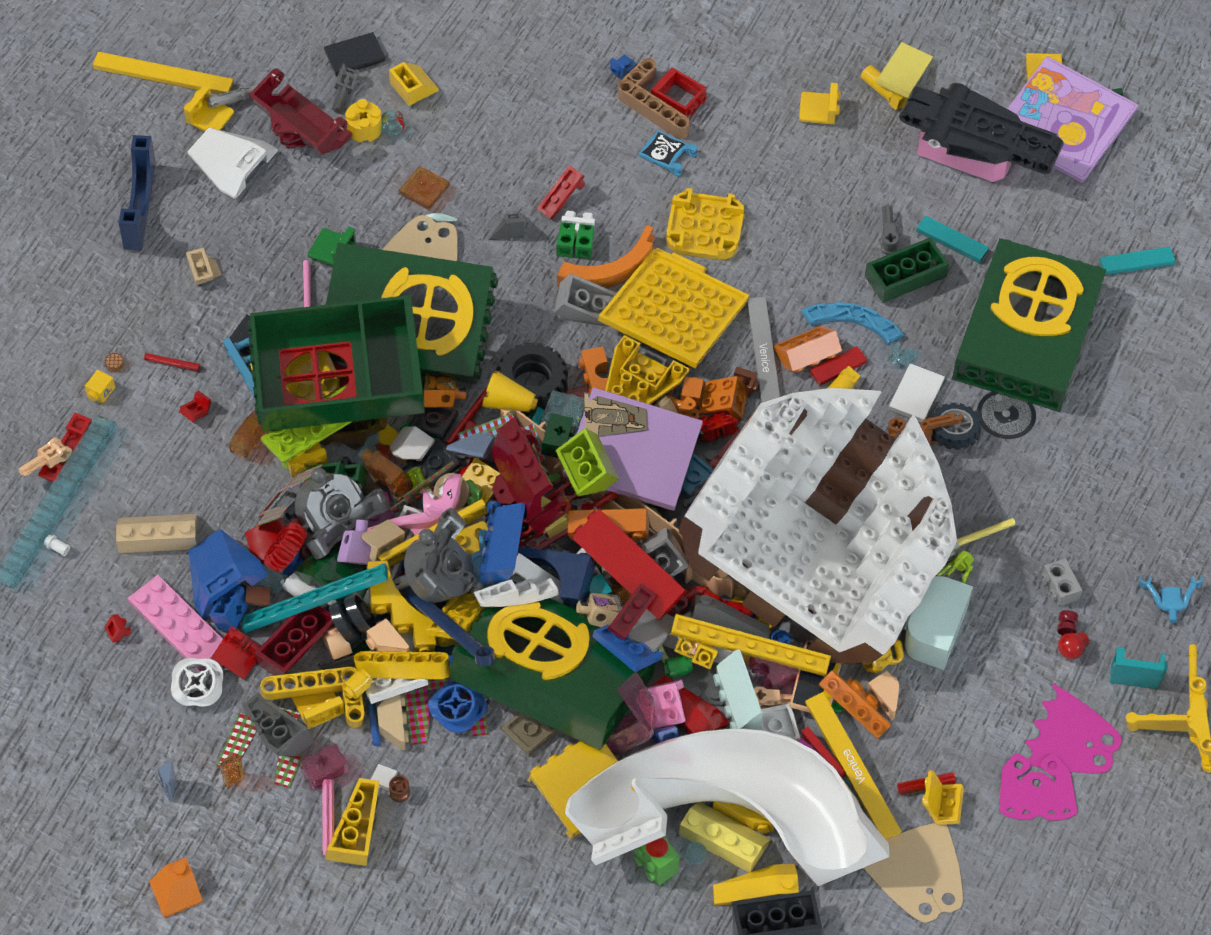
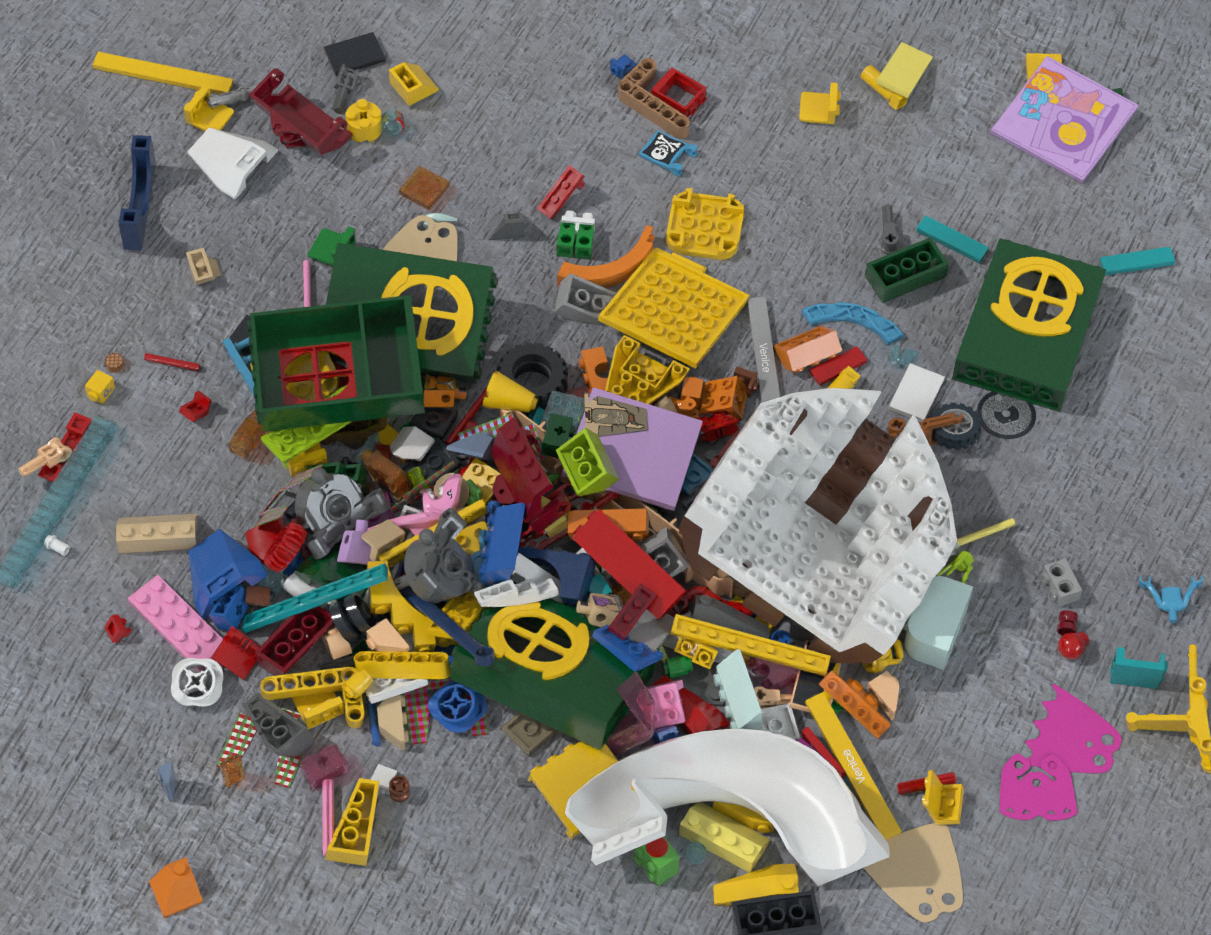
(977, 133): black piece -> none

